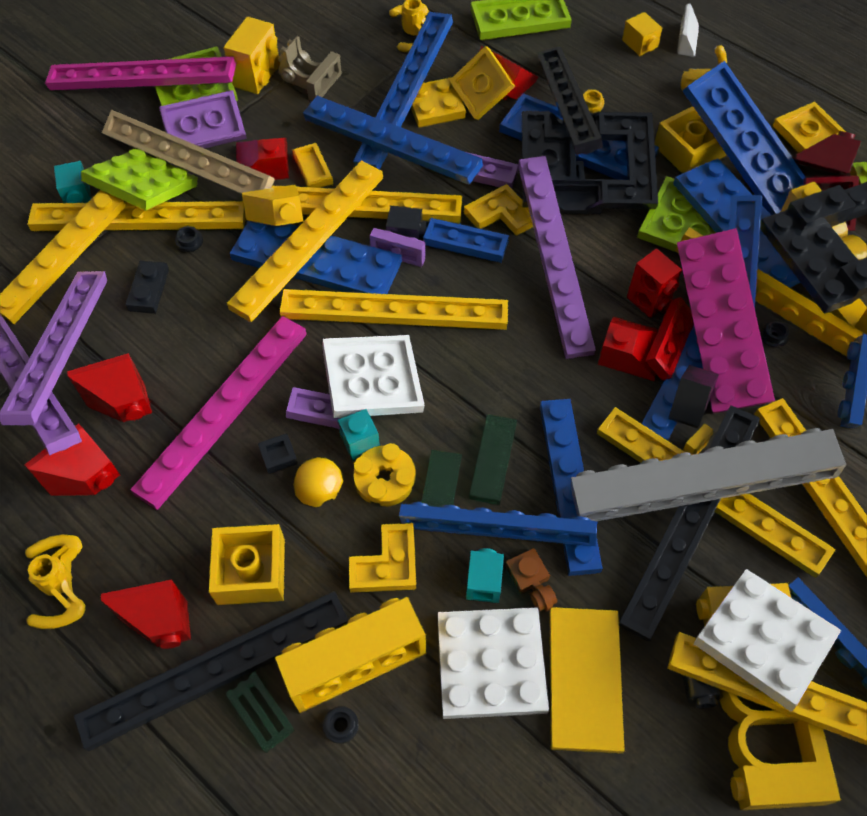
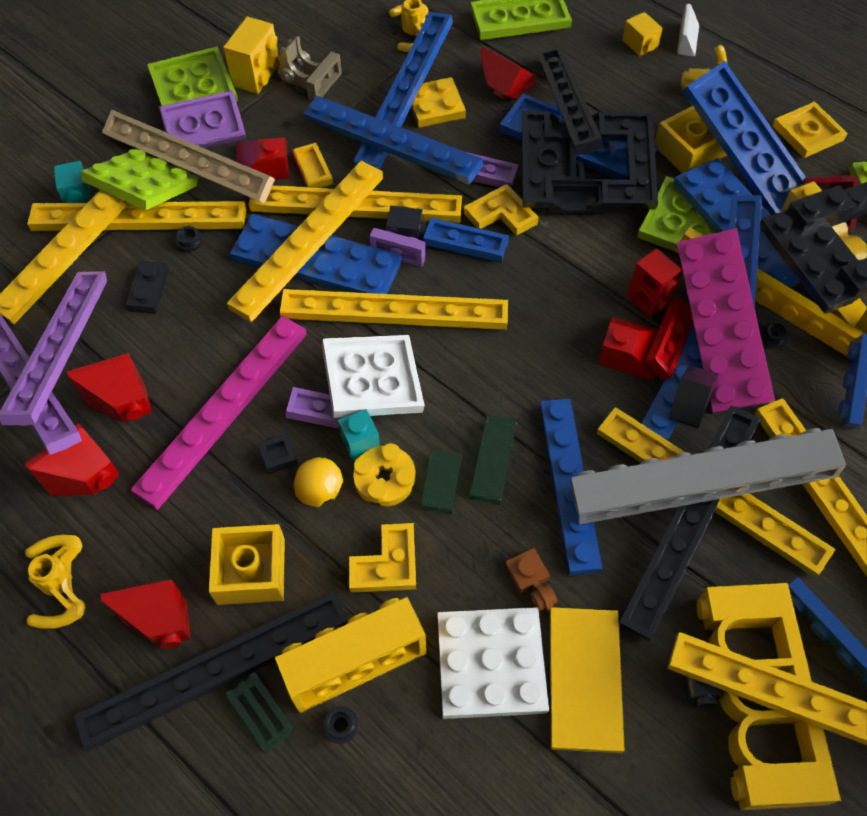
(141, 73): dark pink plate -> none
(273, 205): yellow slope -> none
(482, 83): yellow plate -> none
(485, 575): teal brick -> none
(512, 524): blue plate -> none
(556, 258): medium lavender plate -> none
(594, 100): yellow plate -> none
(699, 440): yellow tile -> none
(768, 639): white plate -> none
(831, 154): dark red slope -> none

